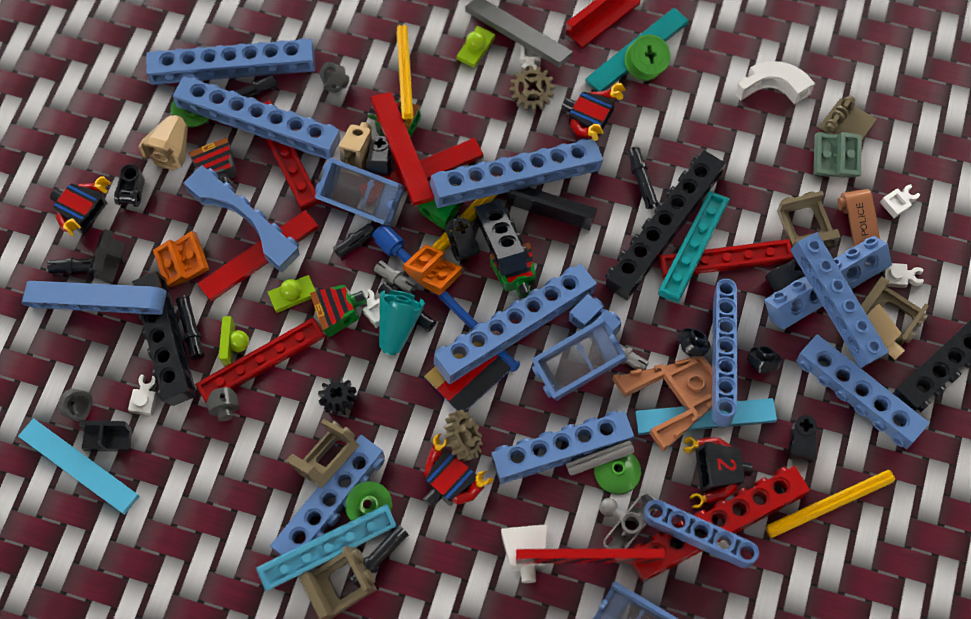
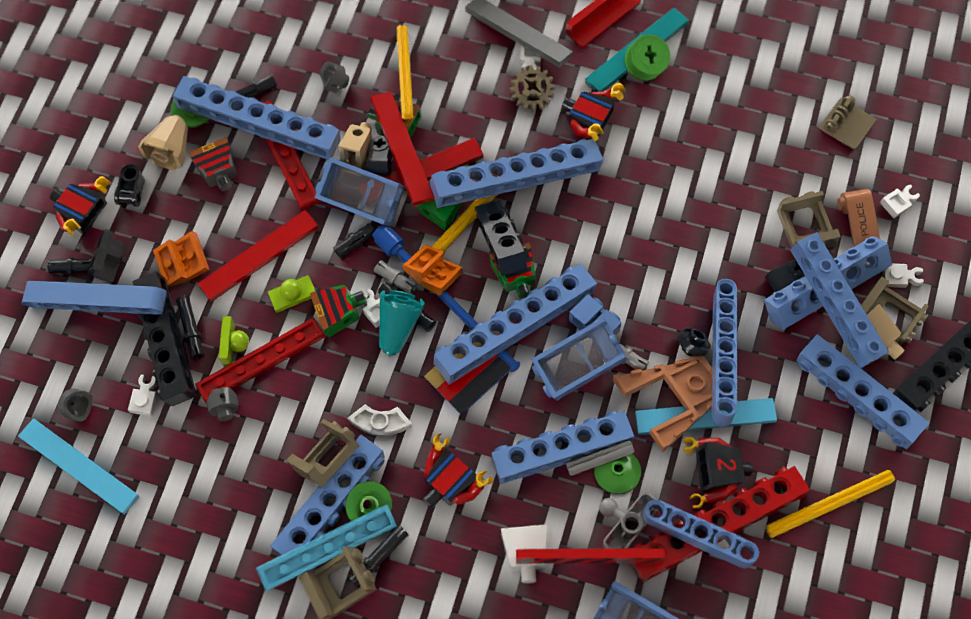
(106, 436): black panel -> none
(211, 191): medium blue arch -> none
(240, 65): medium blue brick -> none
(337, 388): black gear -> none
(379, 423): none -> white tile
(462, 241): black piece -> none
(463, 435): dark tan gear -> none
(475, 46): lime tile -> none
(553, 207): black panel -> none
(626, 284): black brick -> none
(640, 169): black pin -> none
(693, 247): teal tile -> none
(737, 257): red tile -> none
(764, 359): black plate -> none
(776, 75): white arch -> none
(802, 443): black piece -> none
(837, 154): sand green slope -> none

